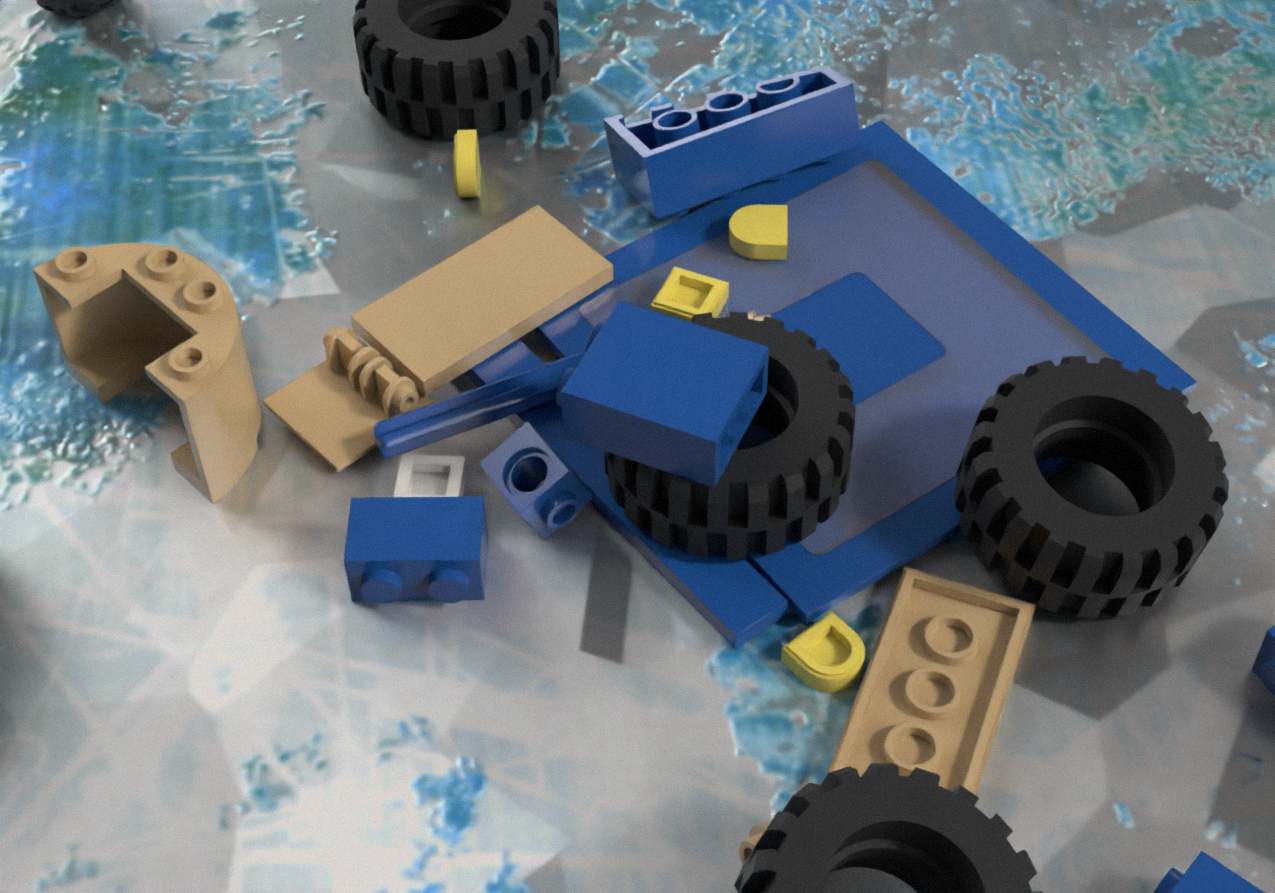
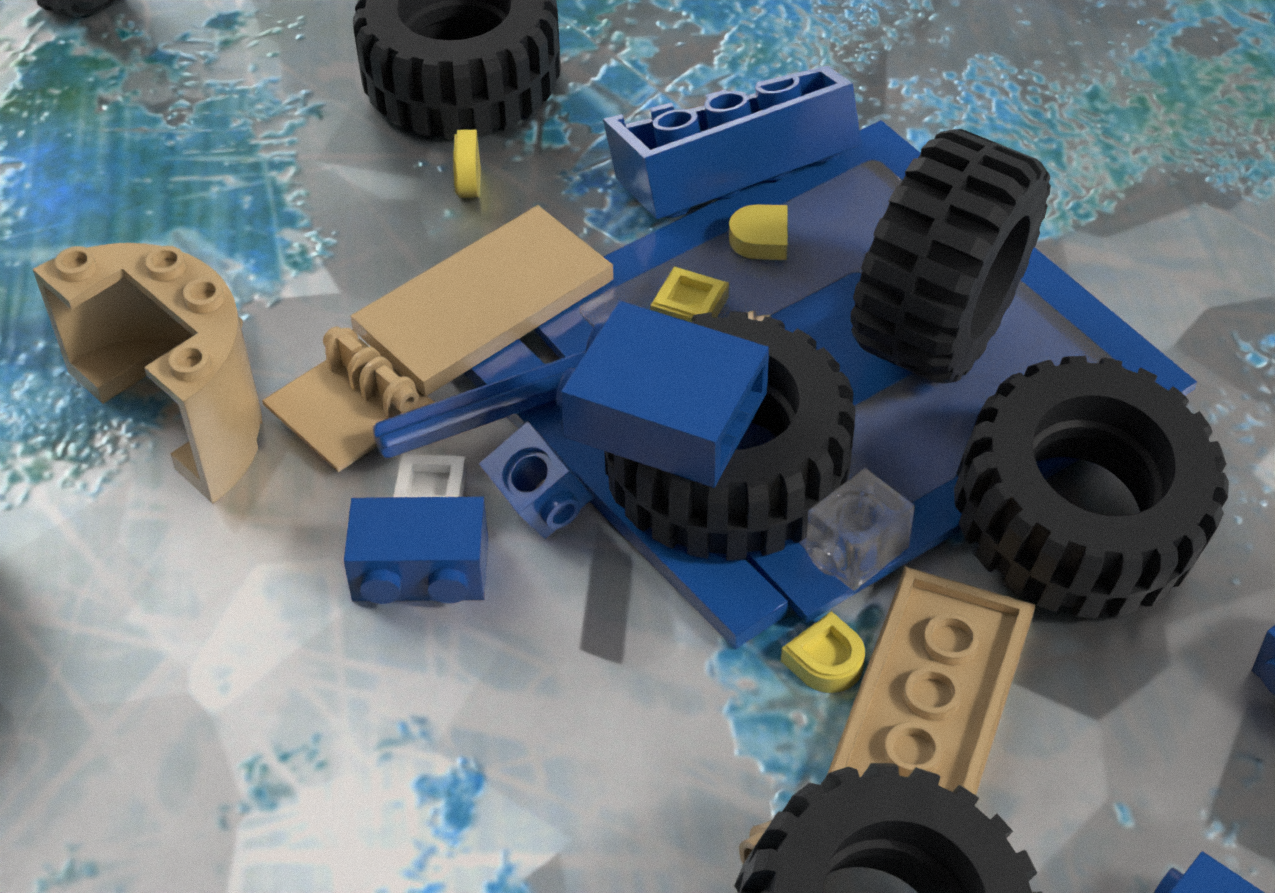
(858, 529): none -> clear brick
(949, 255): none -> black tyre

